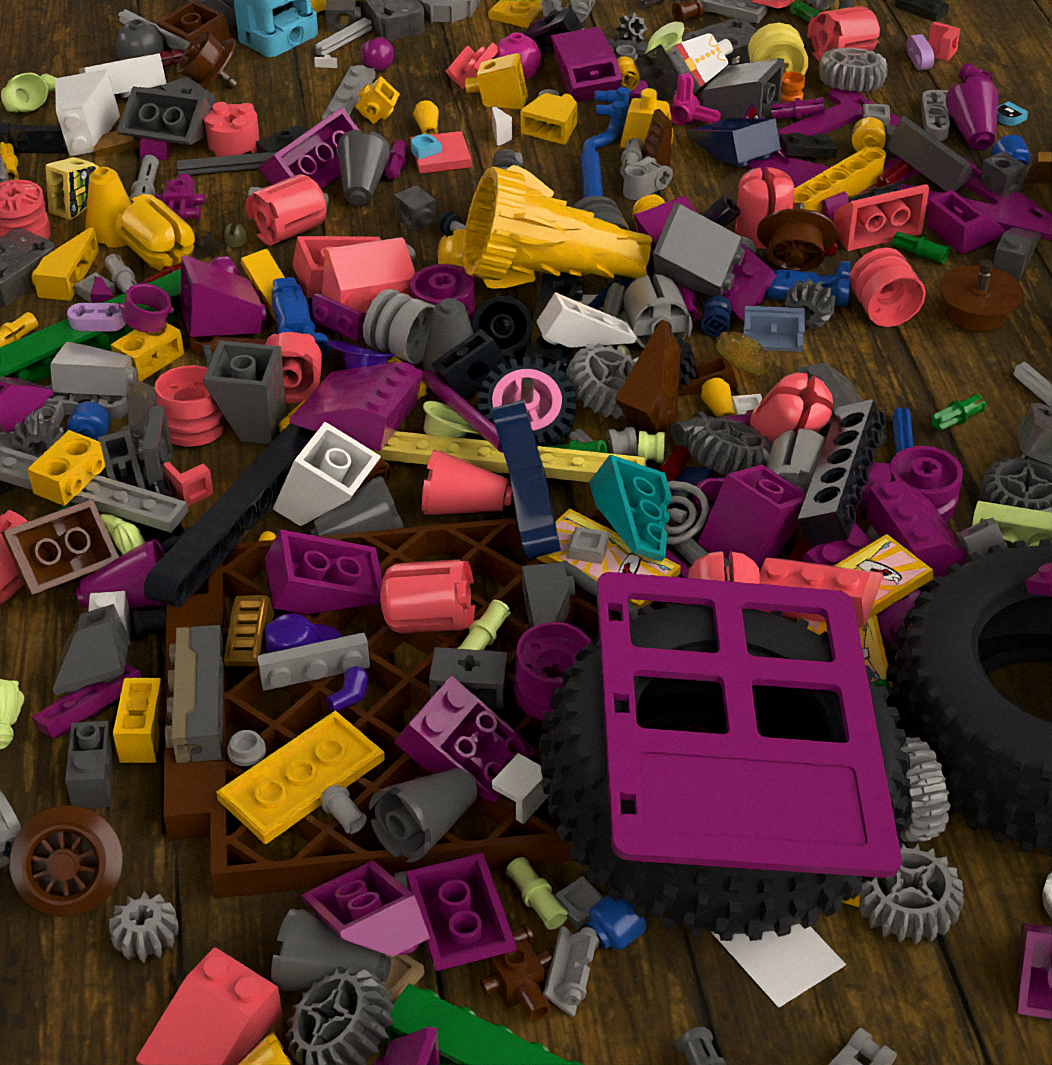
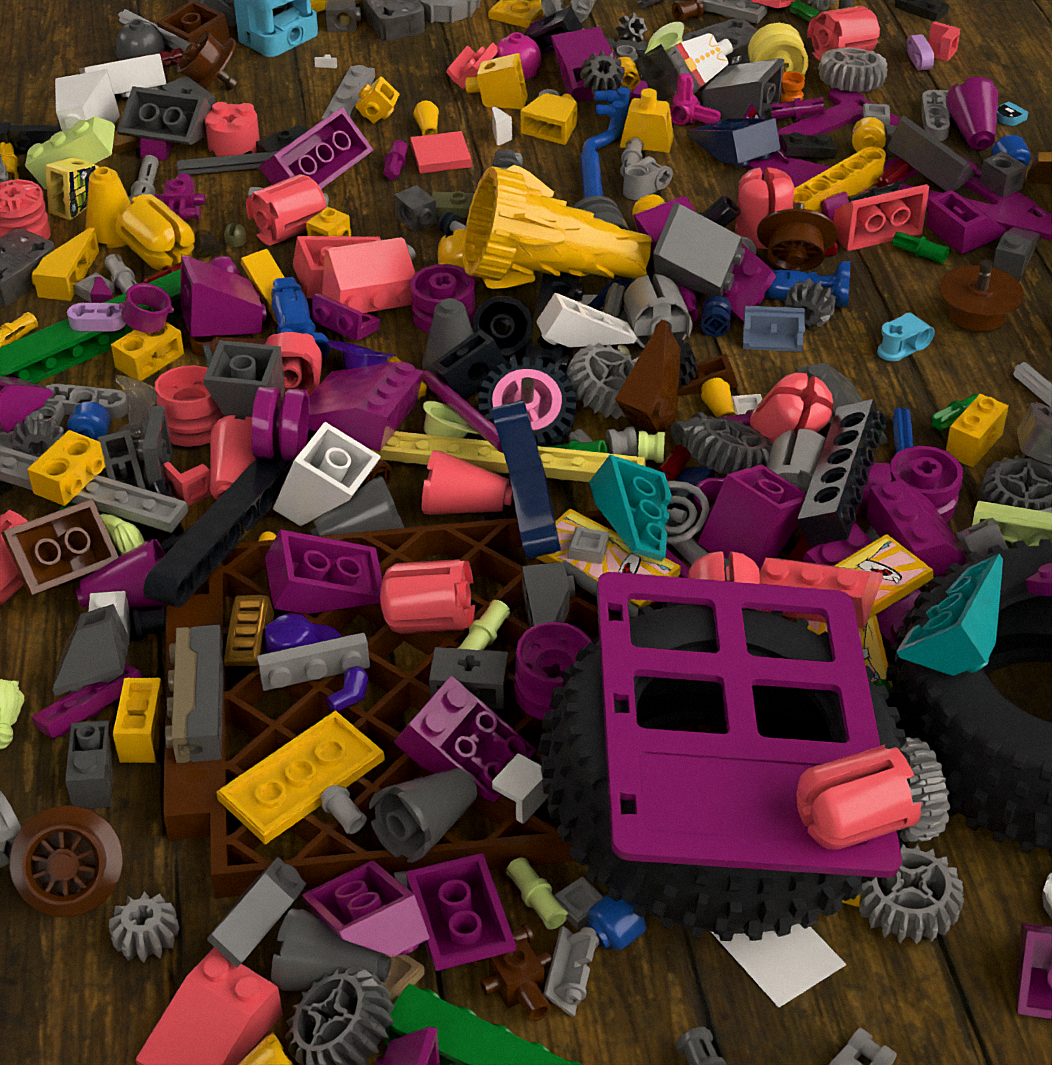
(27, 92): yellowish green hair -> none
(87, 140): none -> yellowish green slope
(92, 371): light grey slope -> none
(229, 452): none -> coral cone
(246, 748): light grey plate -> none
(256, 911): none -> slope
(279, 423): none -> magenta wheel
(329, 223): none -> yellow brick
(343, 37): light grey axle -> none
(361, 164): dark grey cone -> none
(377, 54): magenta piece -> none
(398, 325): light grey wheel -> none
(425, 146): medium azure tile -> none
(455, 202): none -> olive plate
(602, 72): none -> dark grey gear
(659, 139): reddish brown slope -> none
(744, 352): clear yellow tile -> none
(857, 798): none -> coral cylinder
(887, 287): coral wheel -> none
(904, 337): none -> medium azure piece
(962, 625): none -> teal wedge
(969, 70): magenta pin -> none
(976, 430): none -> yellow brick

